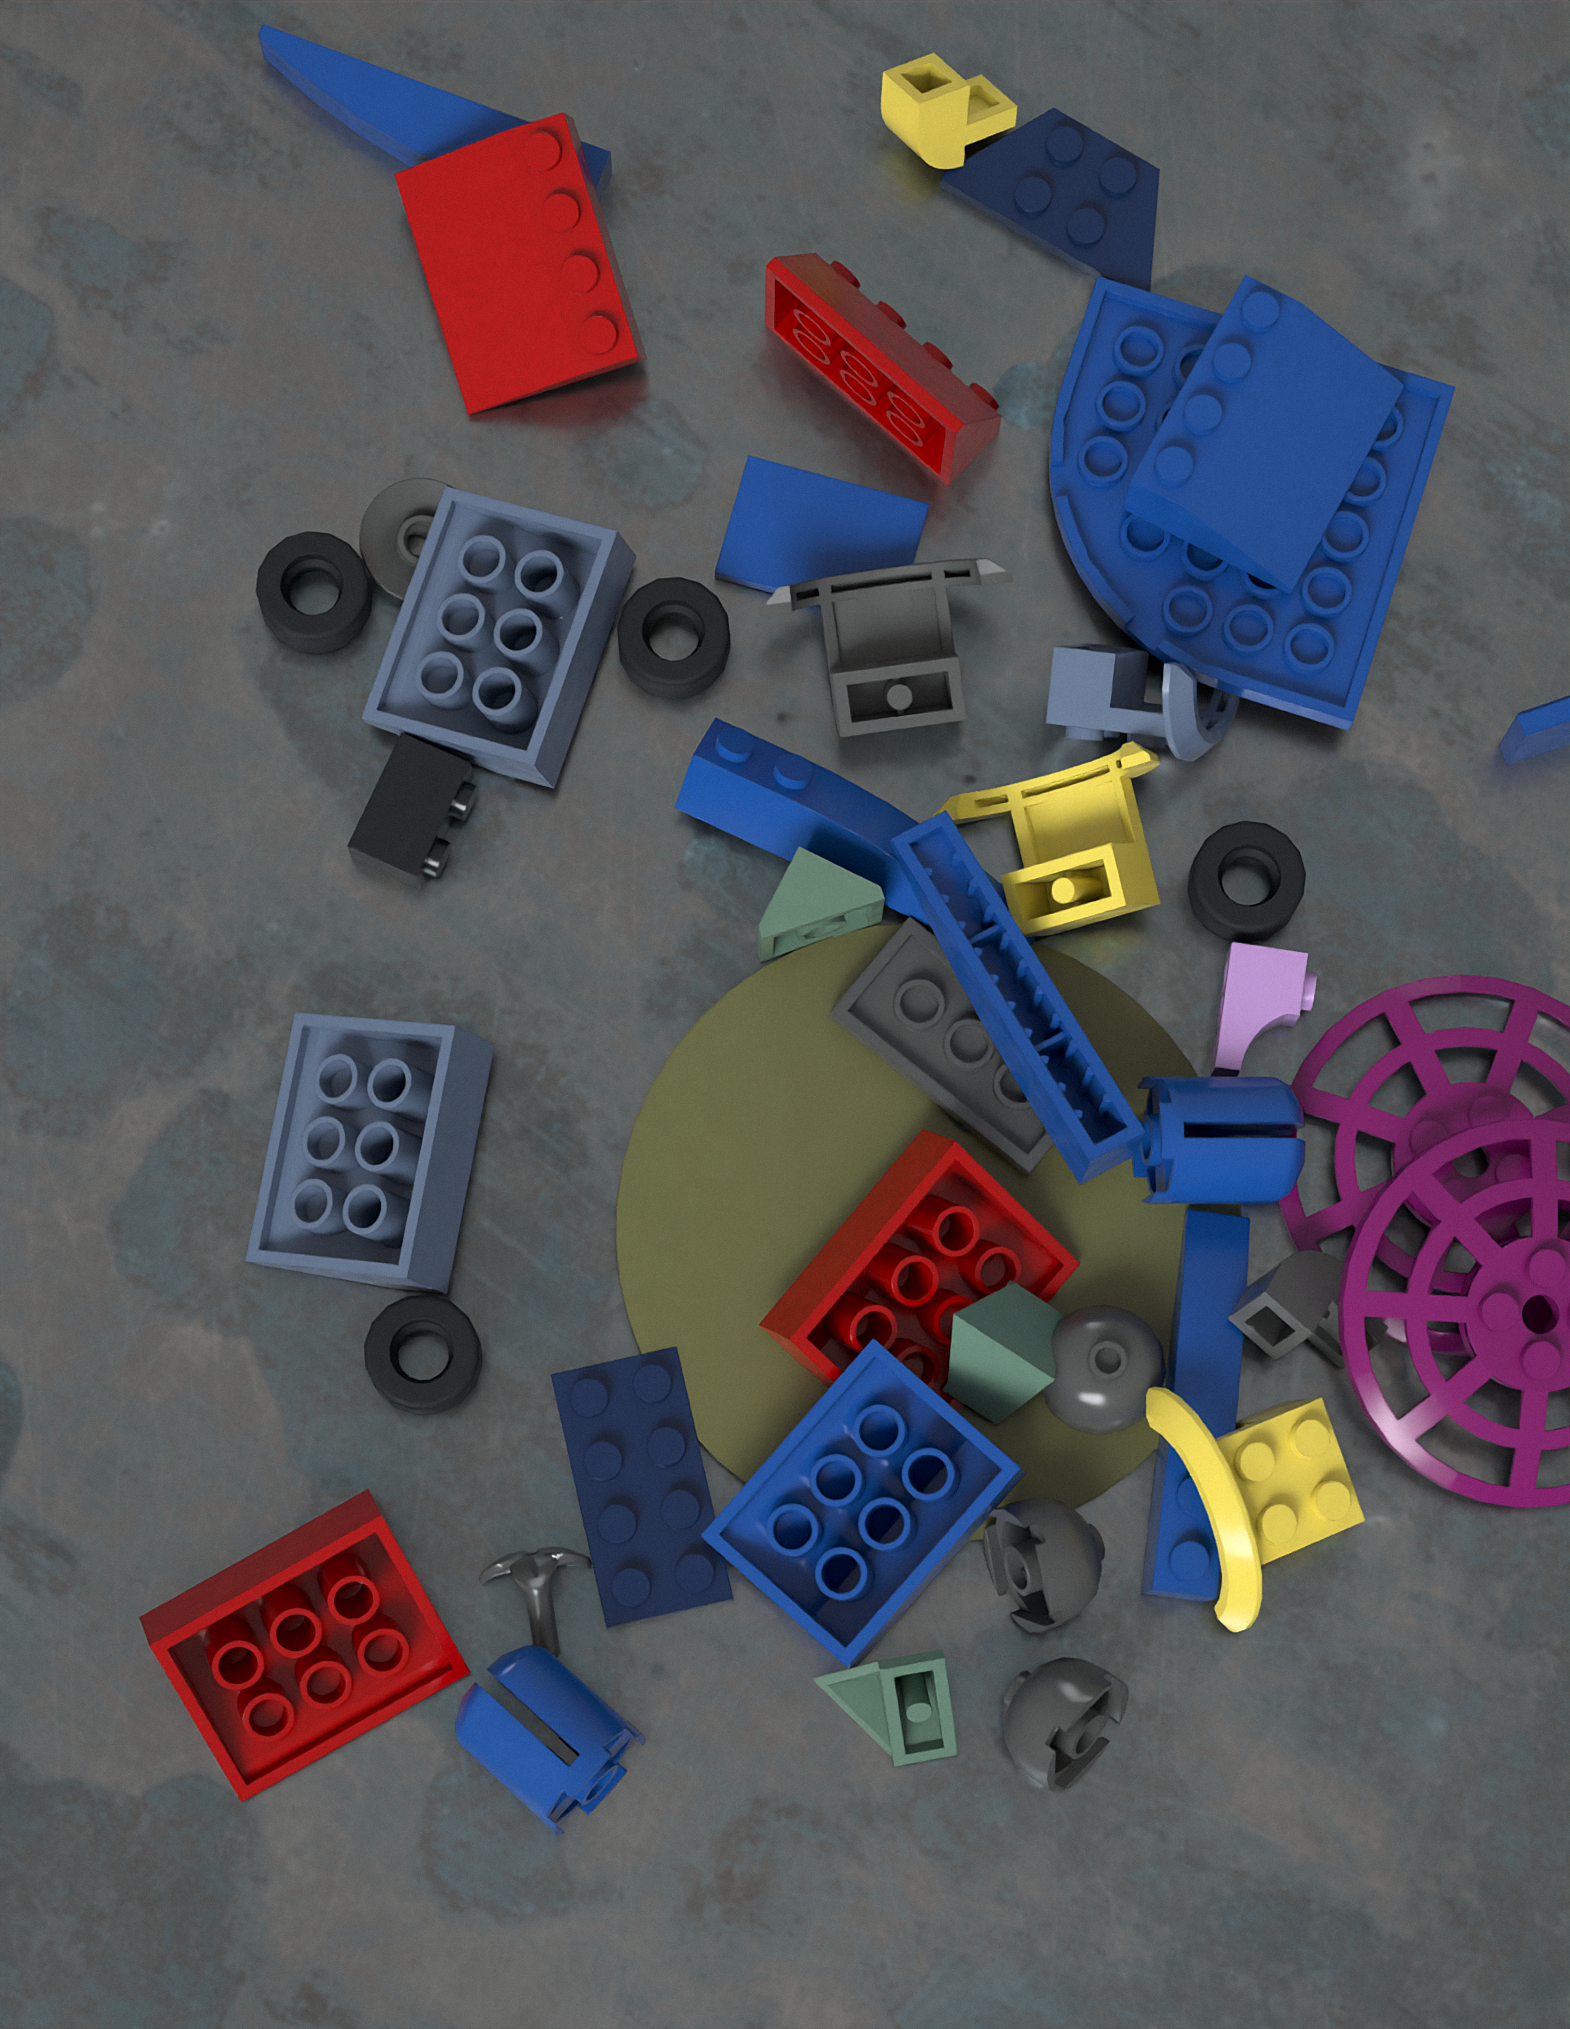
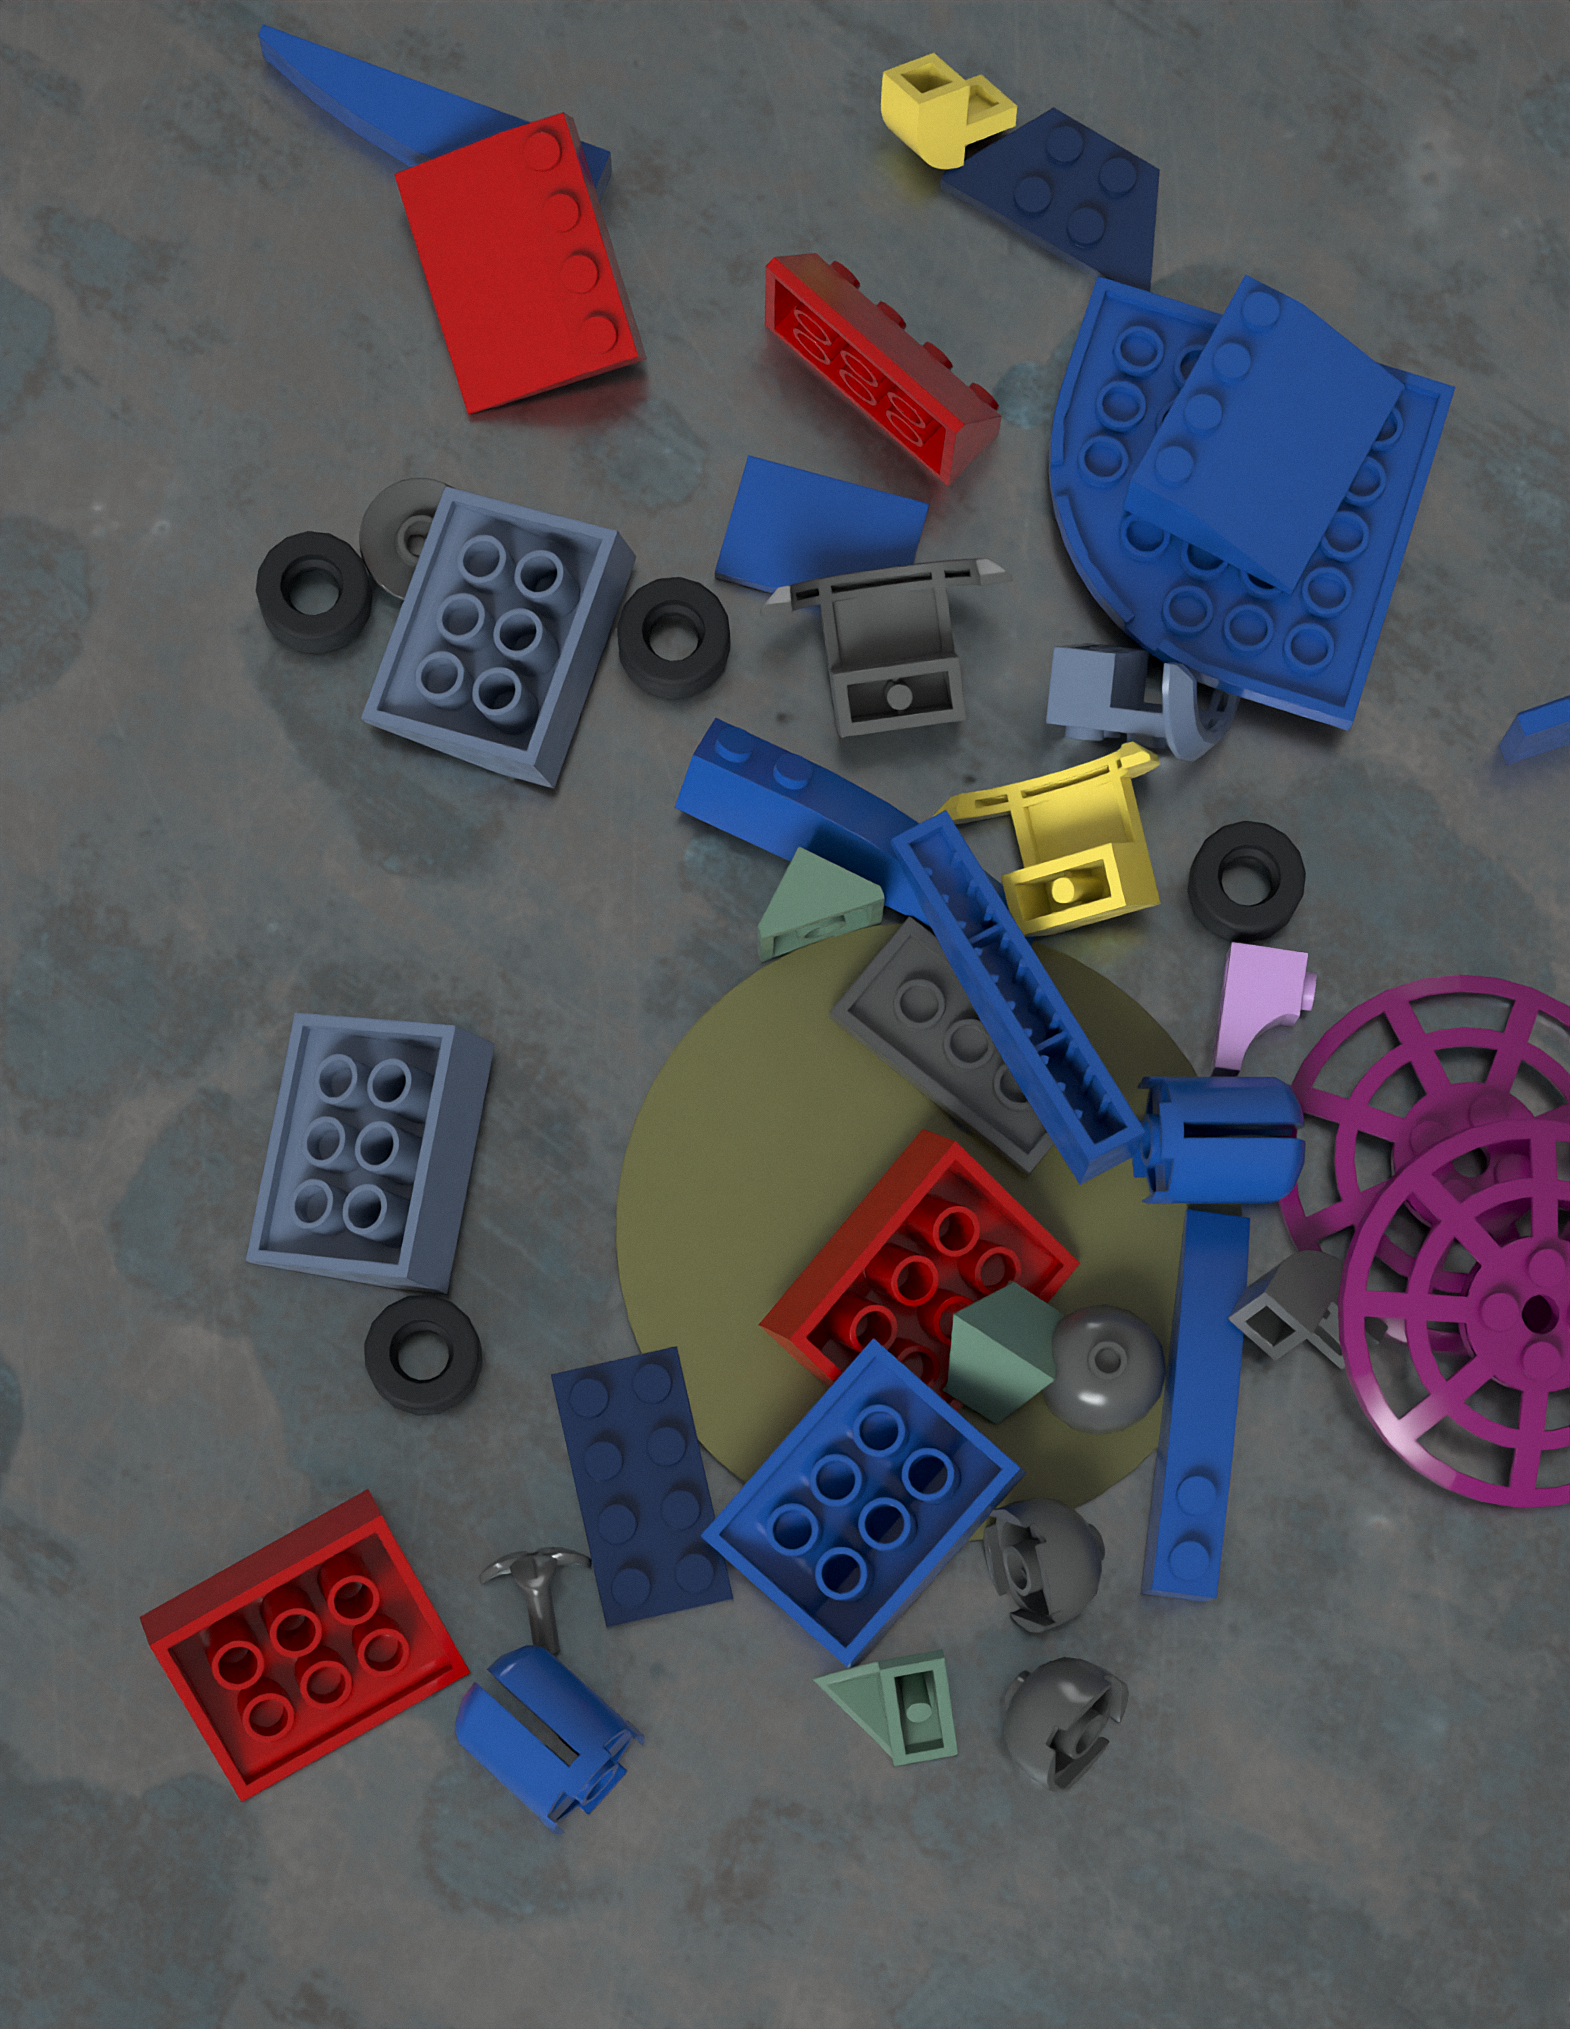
(413, 812): black brick -> none
(1264, 1487): light yellow piece -> none

